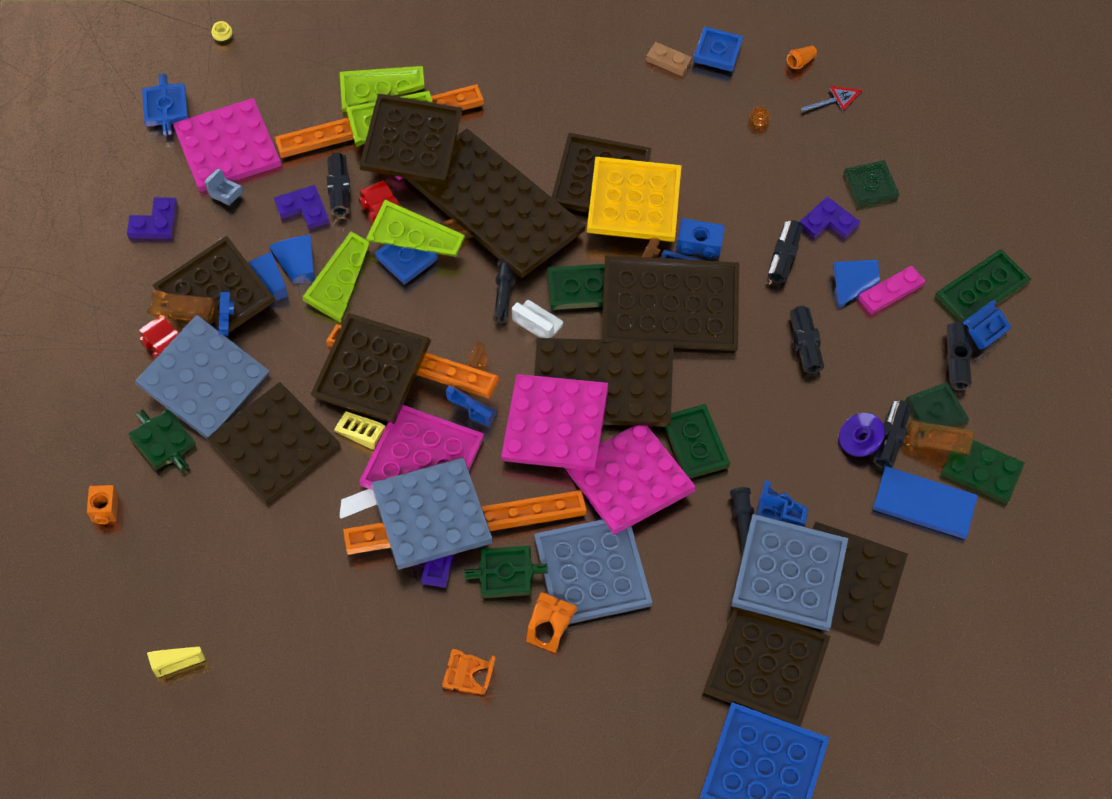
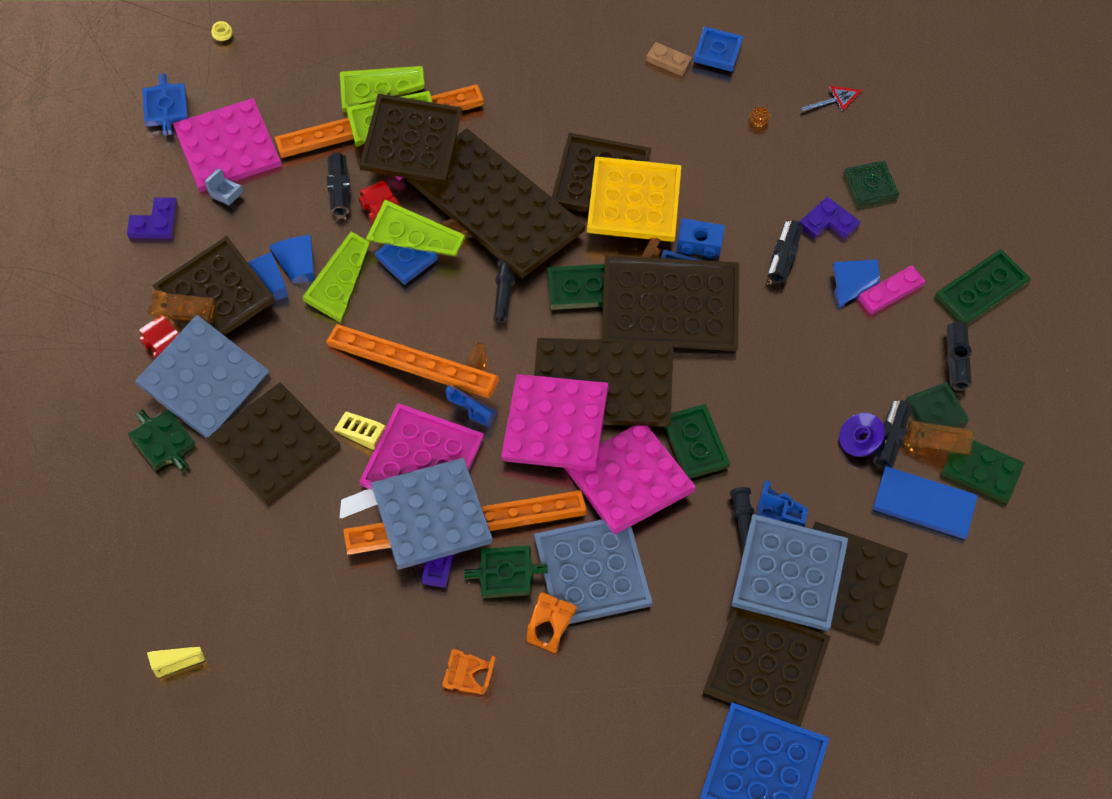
(99, 495): orange brick -> none
(226, 309): blue plate -> none
(303, 201): dark purple plate -> none
(371, 368): dark brown plate -> none
(536, 319): white panel -> none
(800, 57): orange cone -> none
(806, 339): black piece -> none
(987, 325): blue plate -> none

